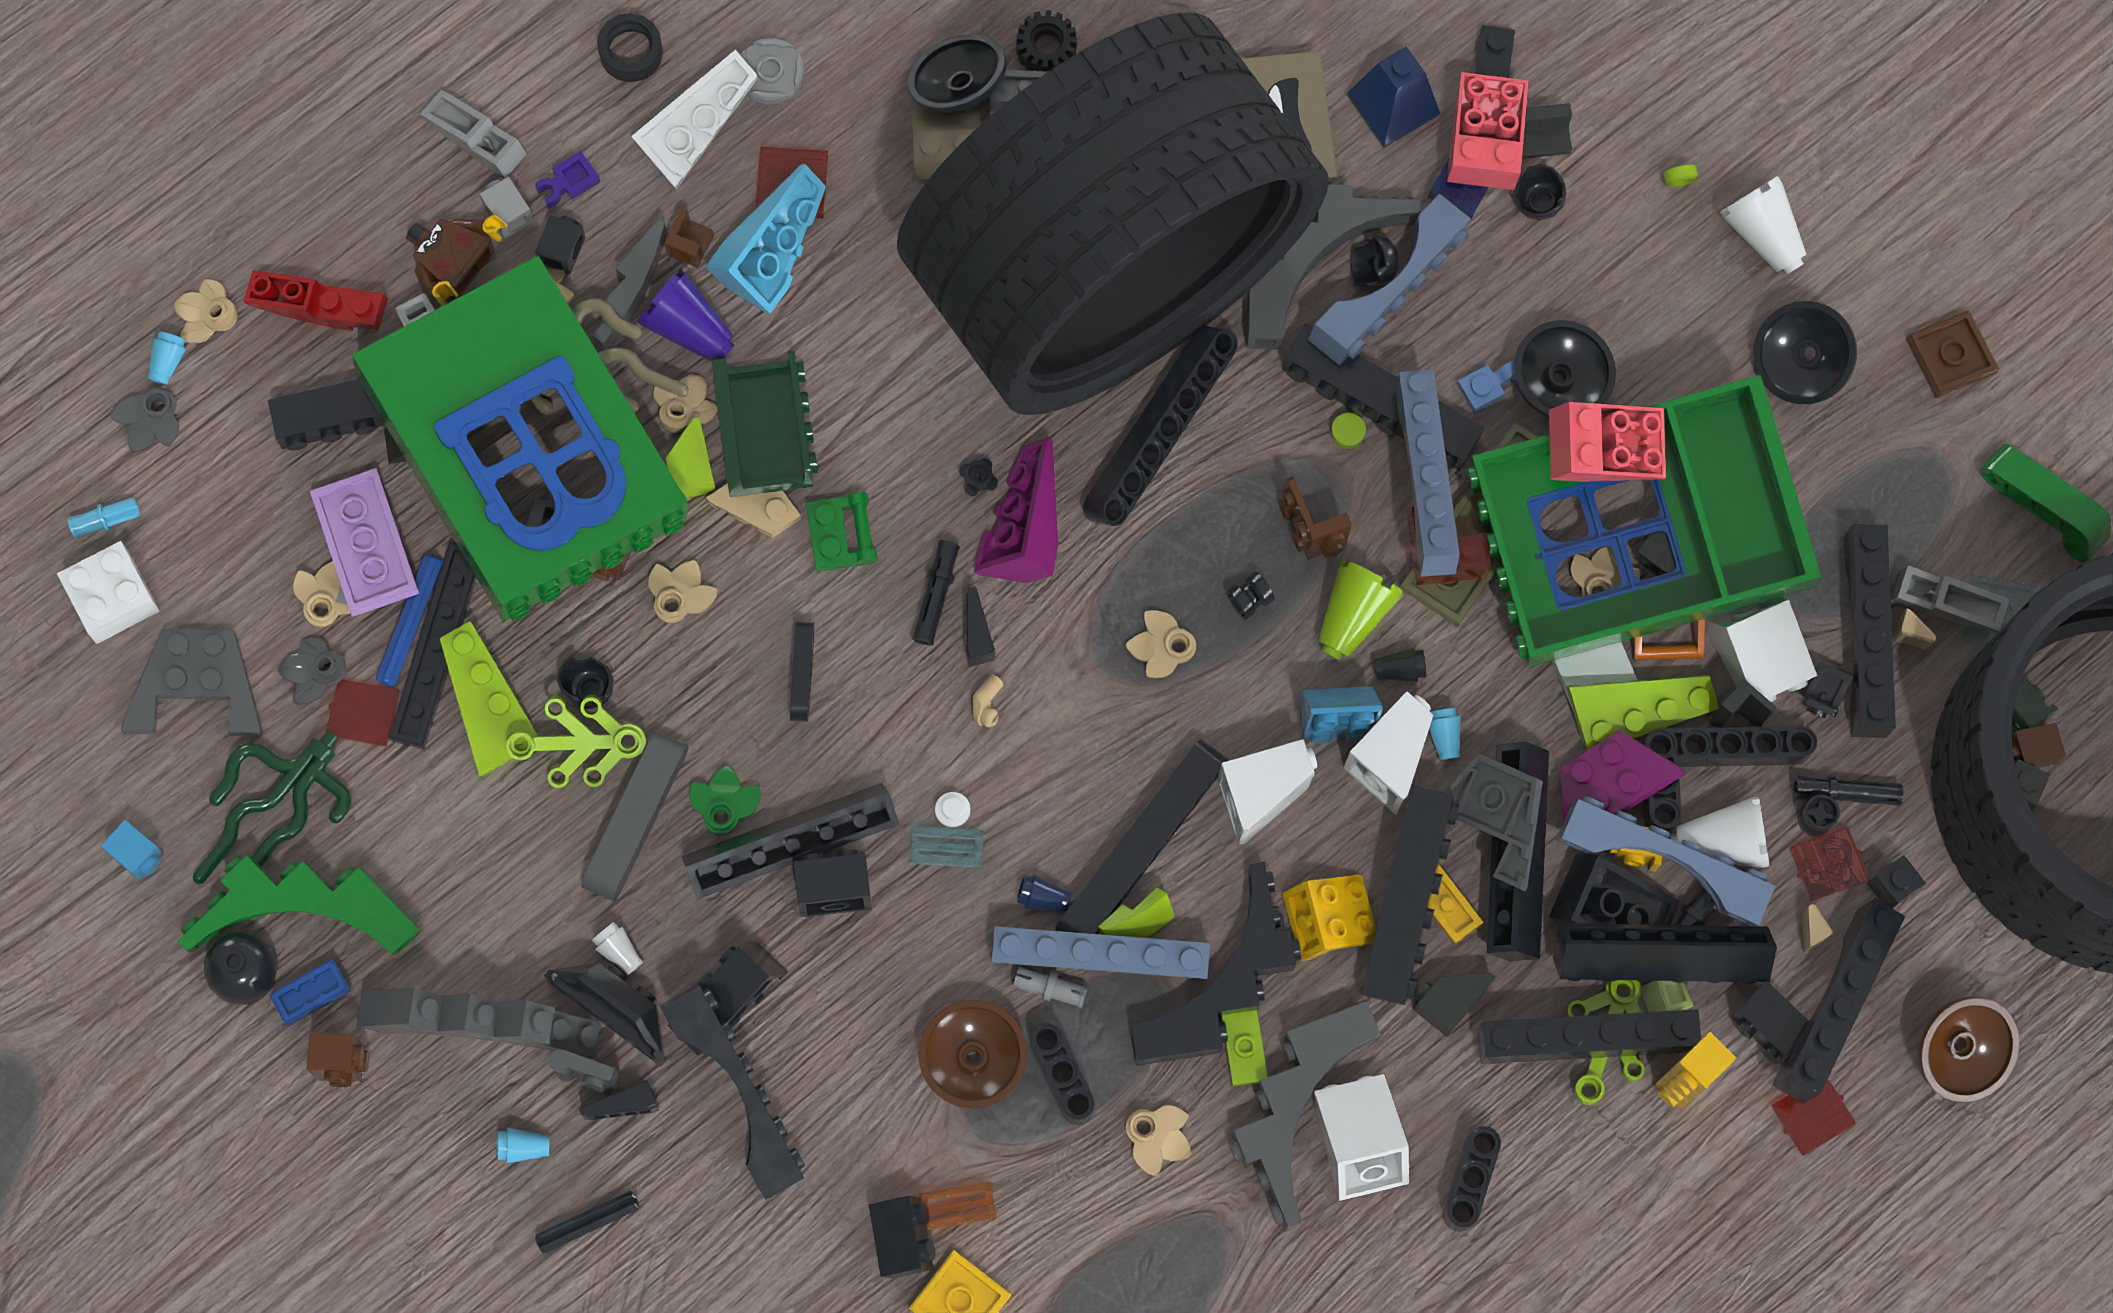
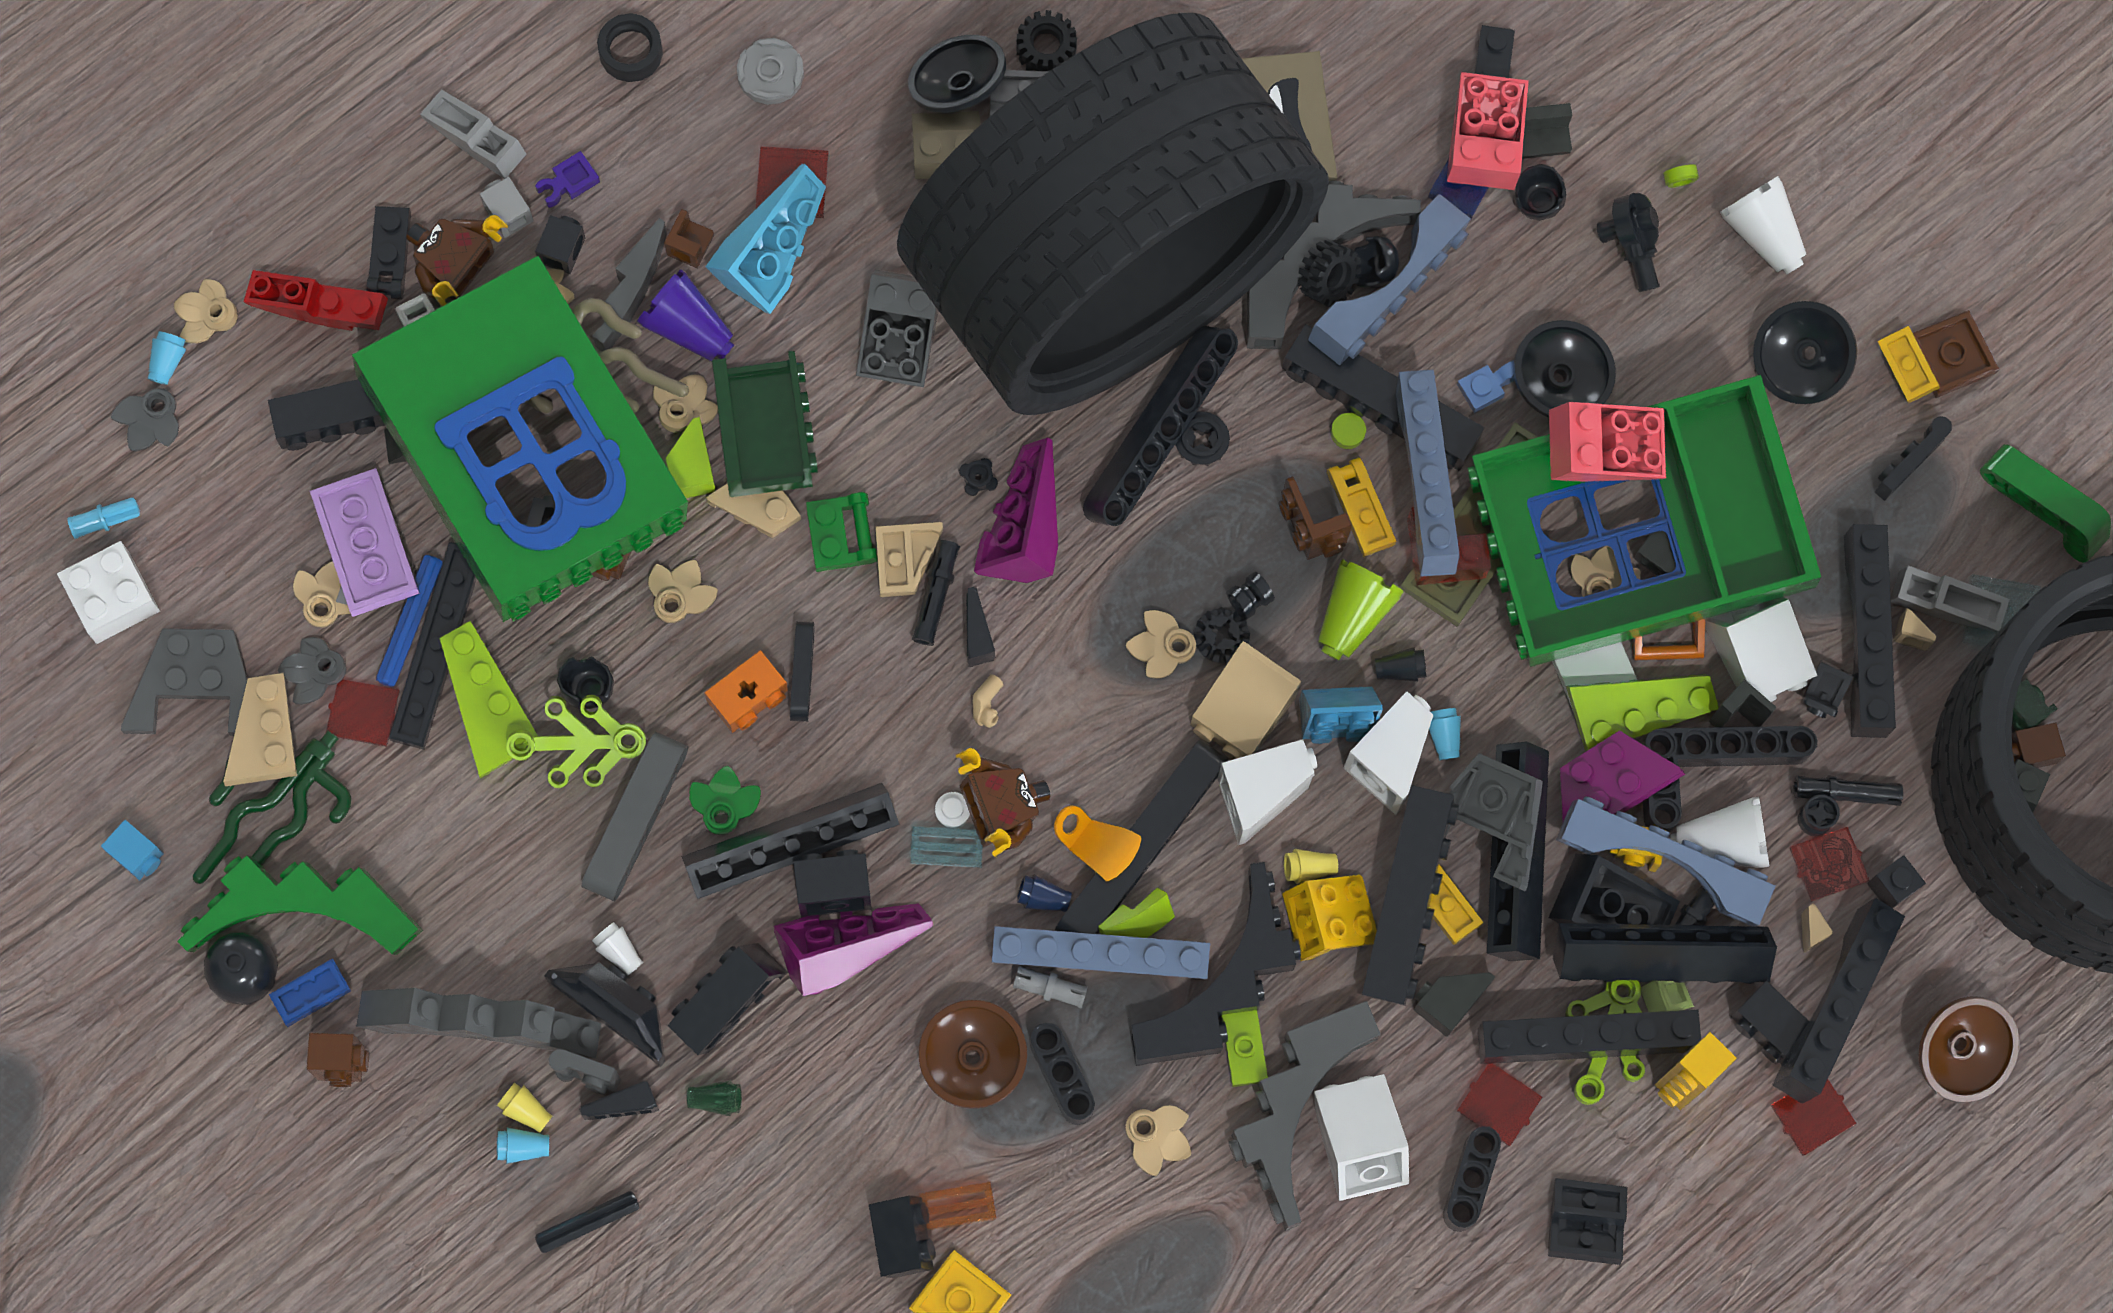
(263, 734): none -> tan wing
(389, 251): none -> black plate
(524, 1107): none -> light yellow cone
(691, 122): white wing -> none
(717, 1098): none -> clear green cone
(755, 675): none -> orange brick
(768, 1157): black arch -> none
(834, 950): none -> magenta wedge
(897, 330): none -> dark grey slope
(904, 556): none -> tan wing
(1000, 800): none -> reddish brown torso
(1098, 844): none -> light orange piece
(1206, 638): none -> black gear
(1218, 440): none -> black gear
(1245, 703): none -> tan slope
(1309, 865): none -> light yellow cone
(1343, 267): none -> black tyre
(1362, 507): none -> yellow plate
(1394, 97): dark blue slope -> none
(1499, 1103): none -> clear red piece
(1587, 1221): none -> black slope
(1637, 228): none -> black pin
(1908, 364): none -> yellow plate
(1913, 457): none -> black plate

